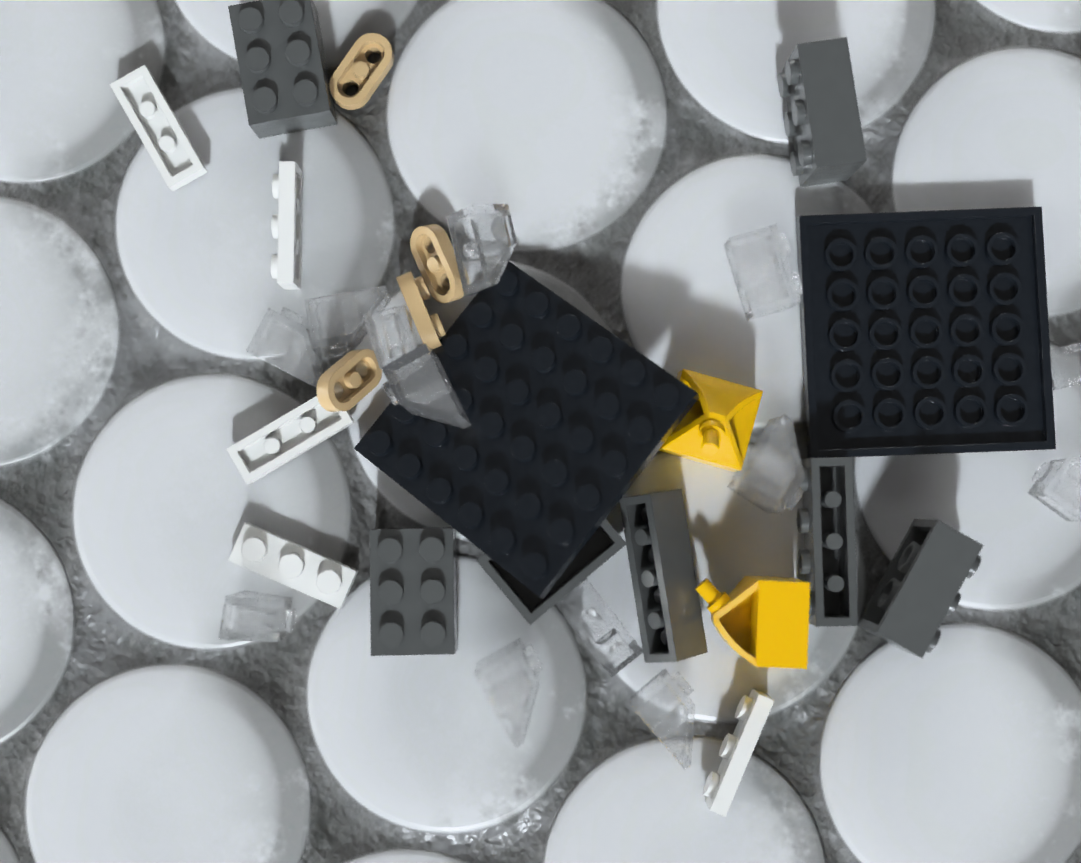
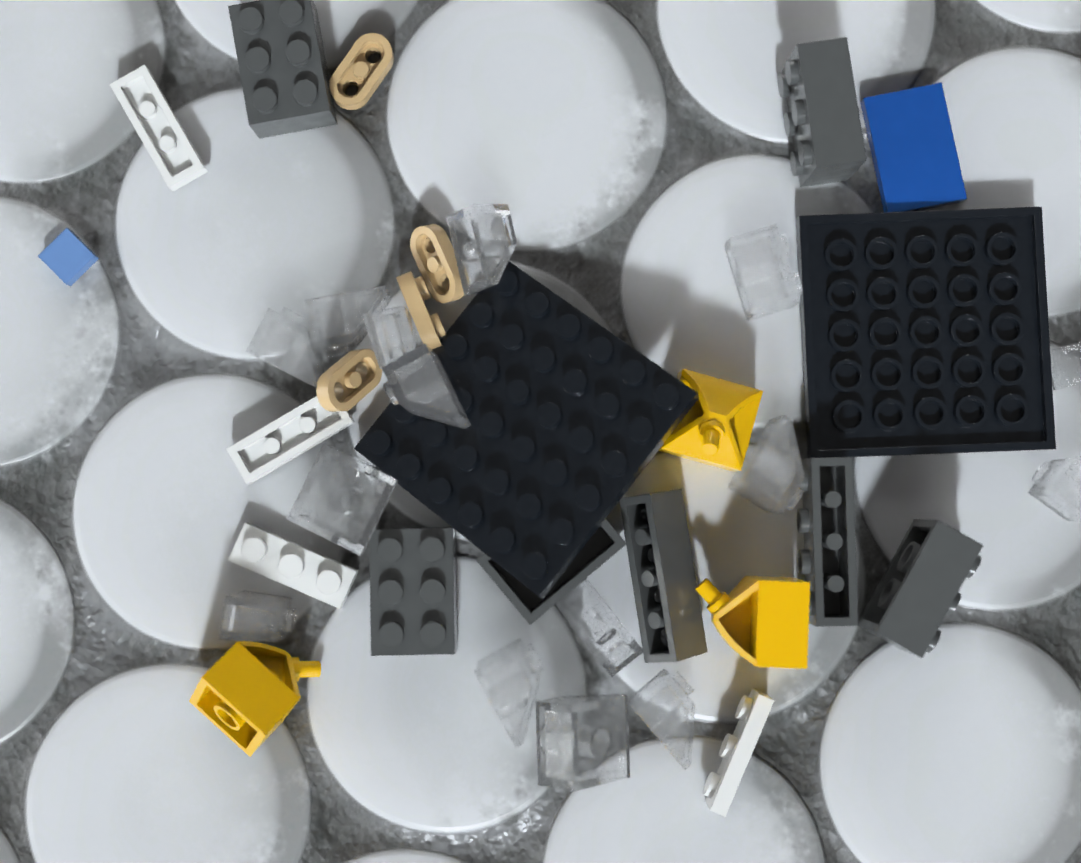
(68, 257): none -> medium blue tile
(251, 691): none -> yellow piece
(287, 225): white plate -> none
(343, 498): none -> clear slope
(582, 741): none -> clear slope
(913, 149): none -> blue tile

